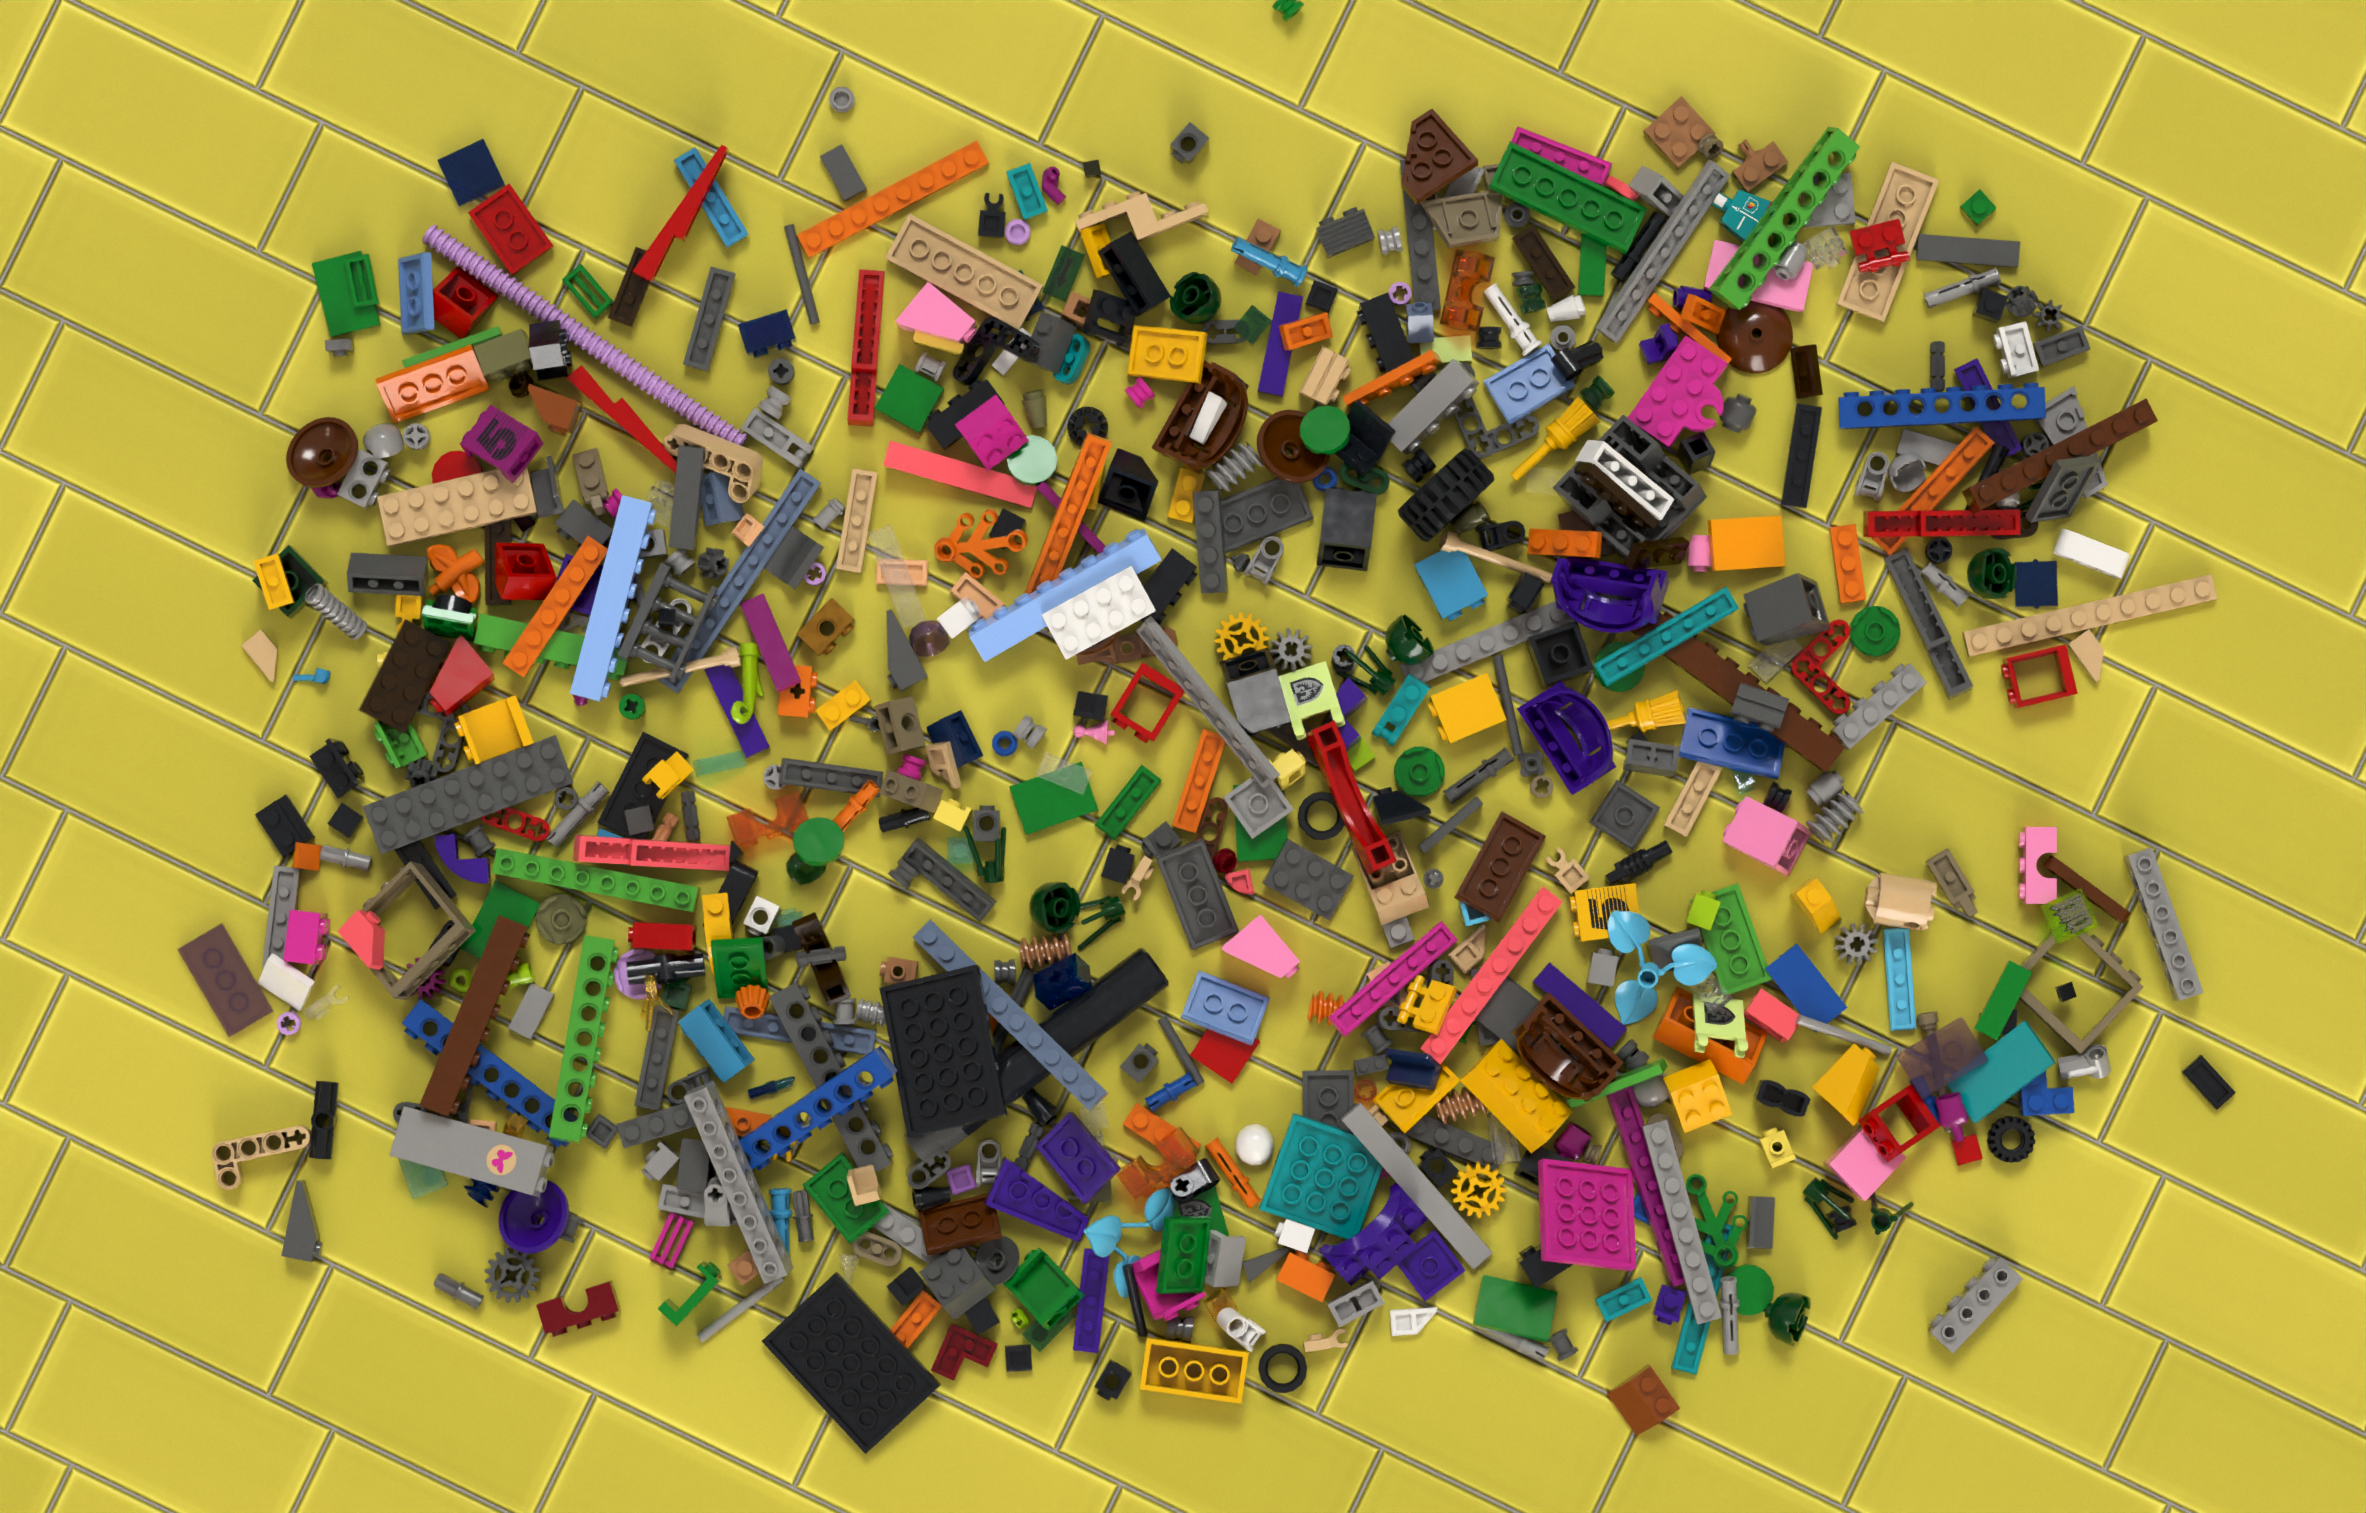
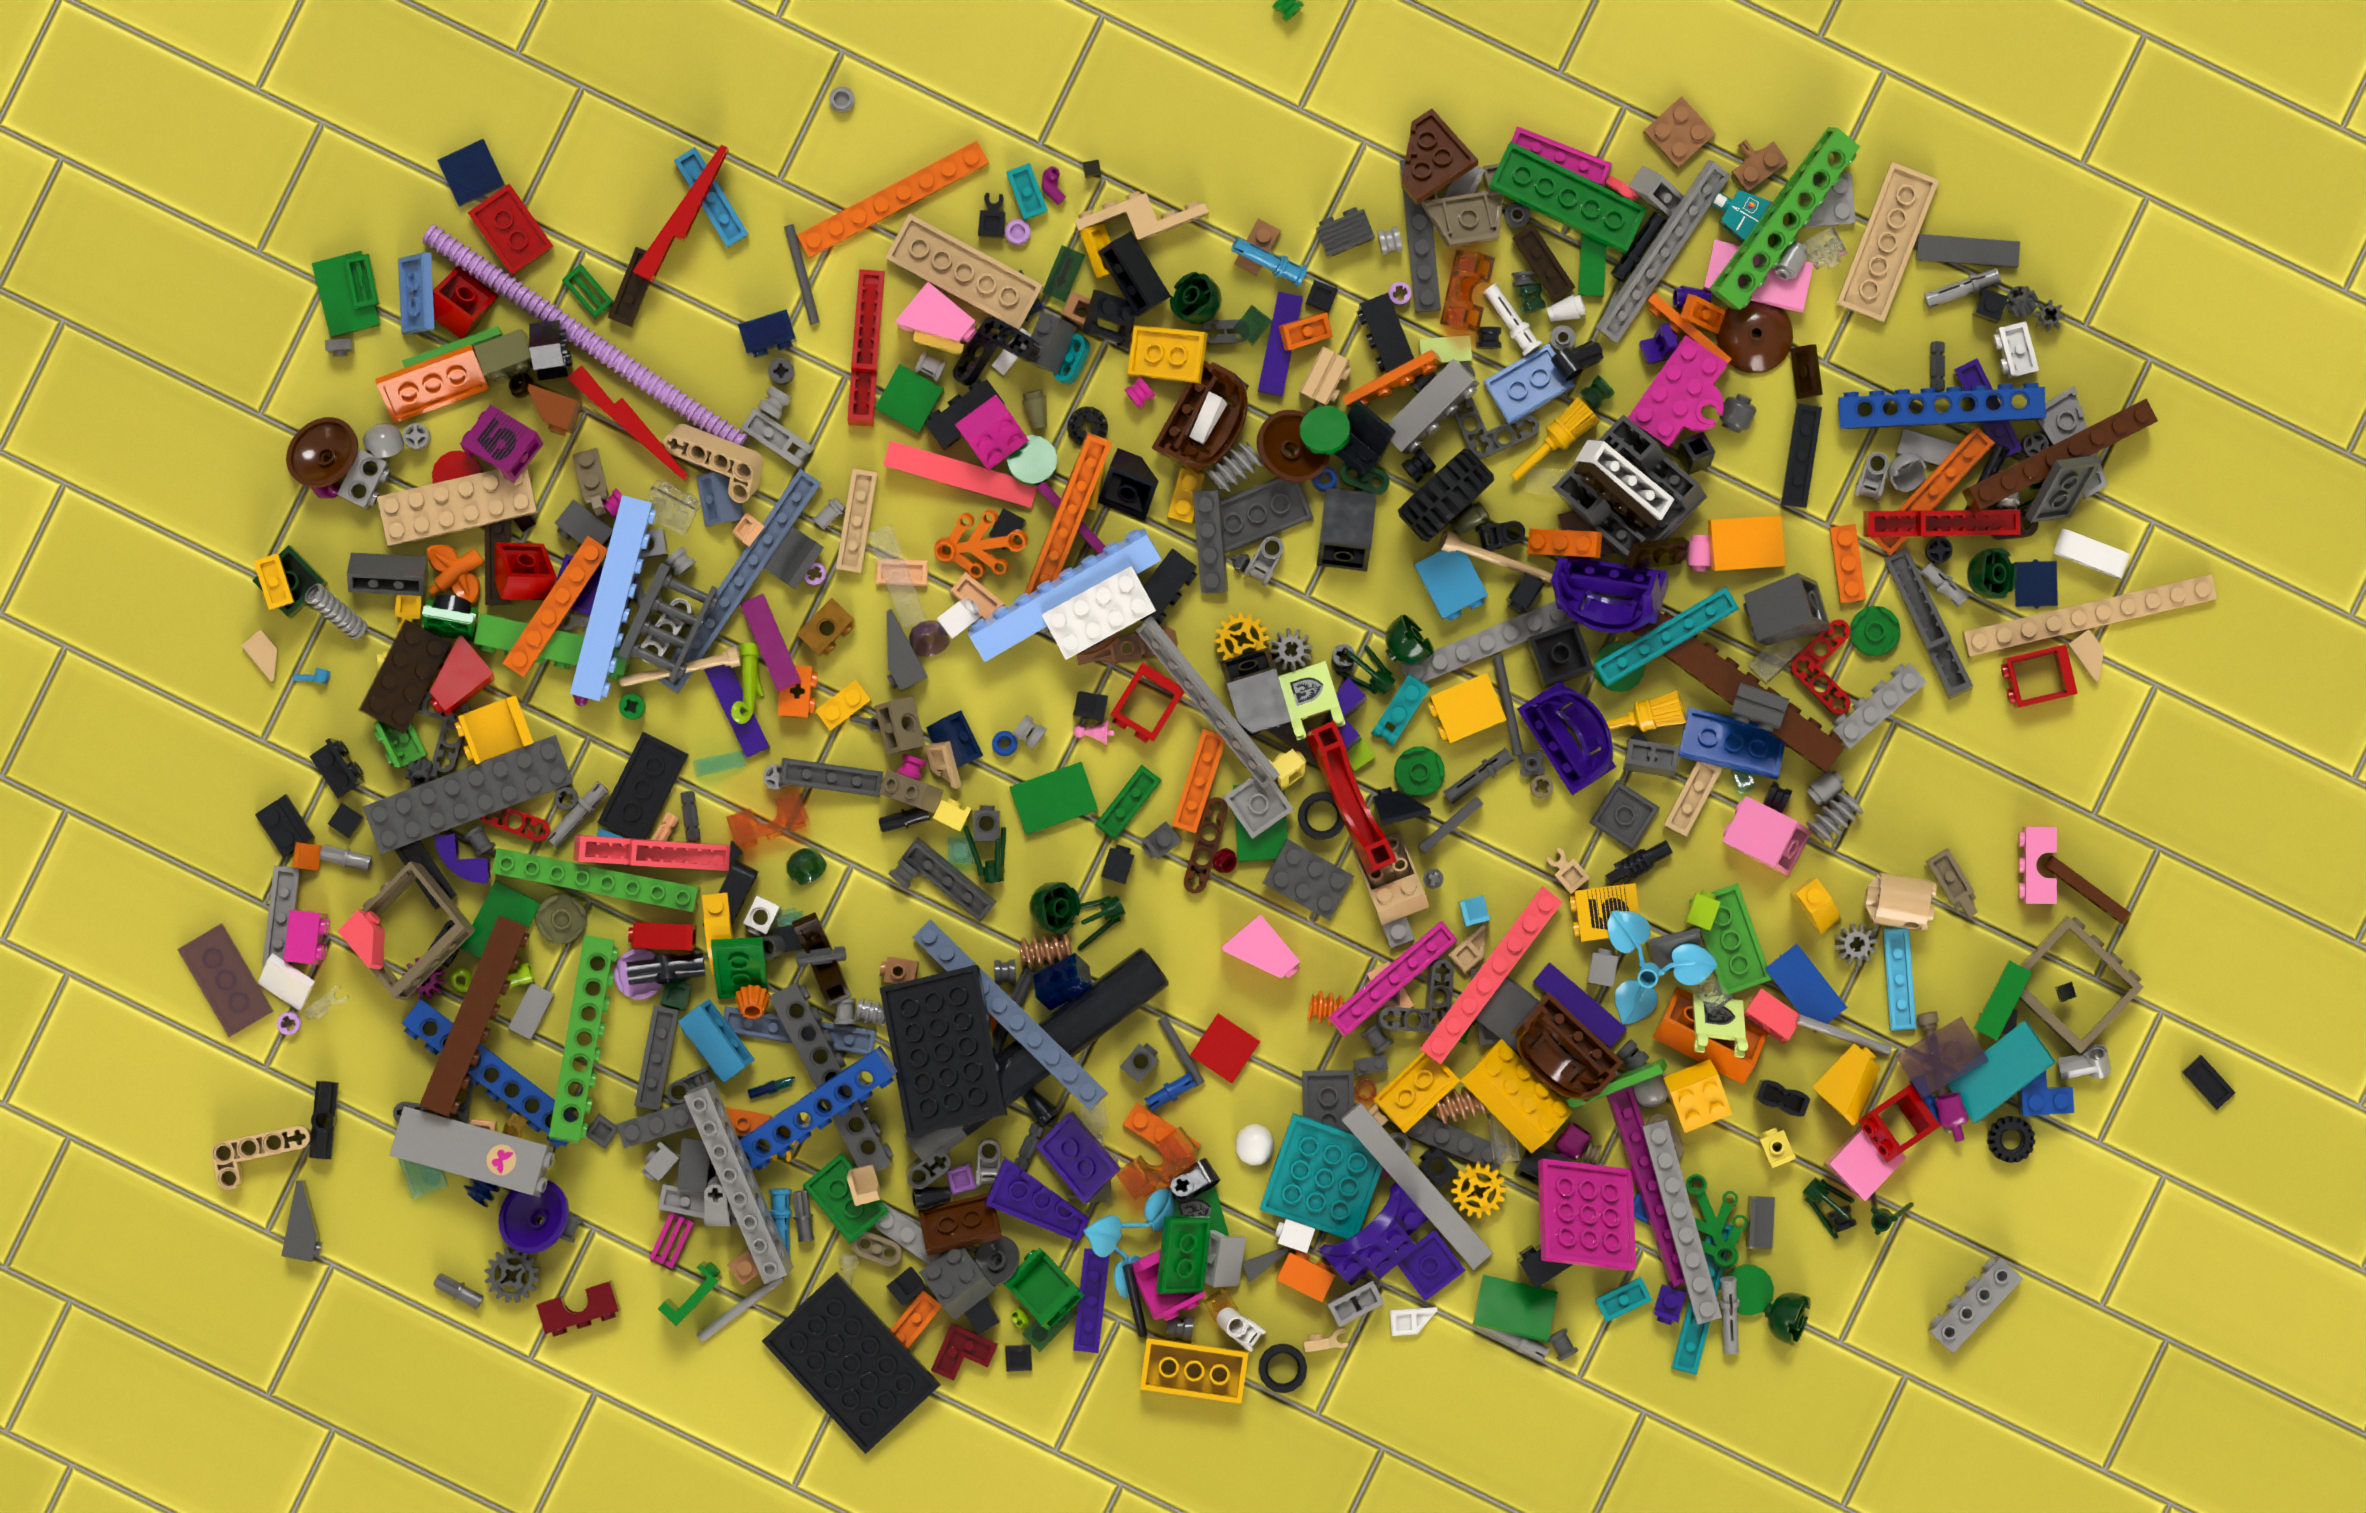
(547, 490): dark grey panel -> none
(639, 820): dark grey tile -> none
(651, 998): clear yellow plant -> none
(667, 617): black piece -> none
(668, 774): yellow piece -> none
(687, 497): dark grey tile -> none
(709, 319): dark grey plate -> none
(713, 563): dark grey gear -> none
(818, 841): green tile -> none
(843, 172): dark grey tile -> none
(856, 804): orange pin -> none
(1064, 773): clear plate -> none
(1120, 1371): black brick -> none
(1142, 871): tan plate -> none
(1193, 133): dark grey brick -> none
(1197, 893): dark grey tile -> none
(1225, 1008): medium blue tile -> none
(1240, 881): coral tile -> none
(1249, 1198): orange pin -> none
(1412, 1069): dark blue panel -> none
(1419, 322): sand blue brick -> none
(1434, 1007): yellow plate -> none
(1499, 867): reddish brown plate -> none
(1643, 1400): dark orange slope -> none
(1710, 146): dark tan bush -> none
(1876, 238): red plate -> none
(1967, 1150): red tile -> none
(1978, 207): green plate -> none
(2061, 346): dark grey plate -> none
(2069, 916): piece -> none
(2163, 924): light grey brick -> none

